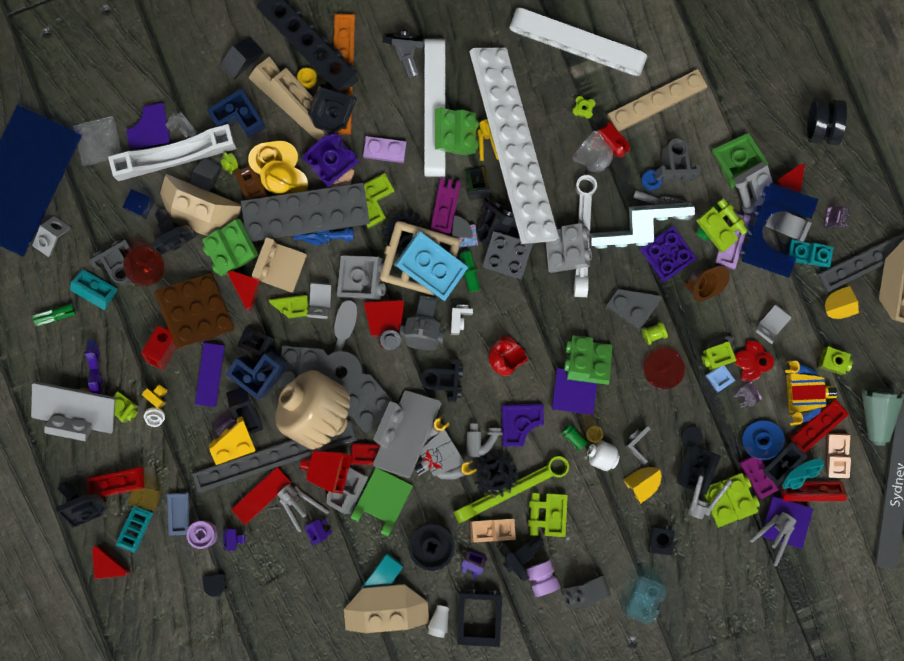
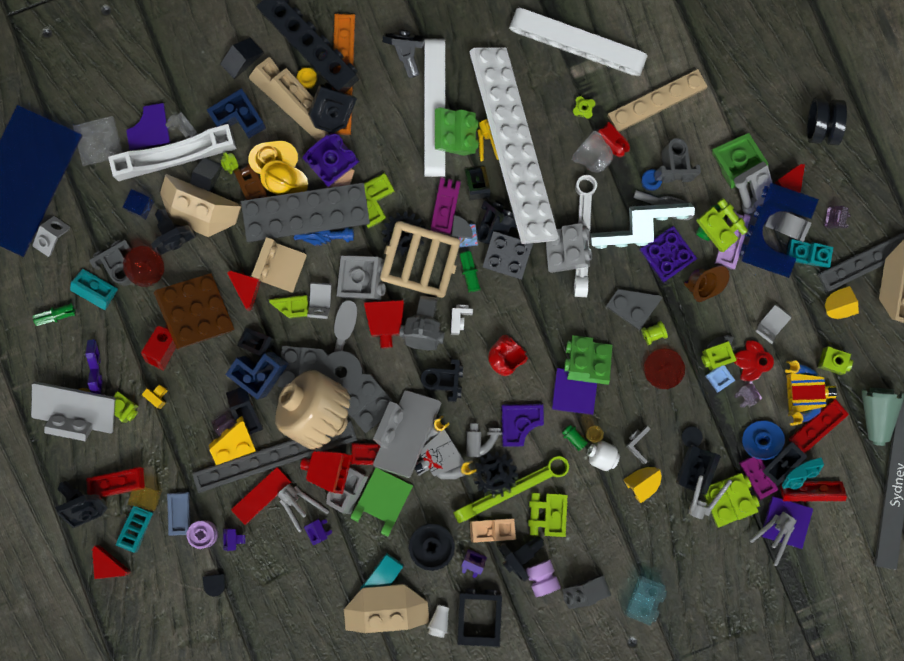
(154, 416): white plate -> none
(210, 375): dark purple tile -> none
(229, 248): bright green plate -> none
(384, 149): lavender plate -> none
(390, 339): plate -> none
(431, 265): medium azure plate -> none
(665, 549): black brick -> none
(838, 455): light nougat slope -> none

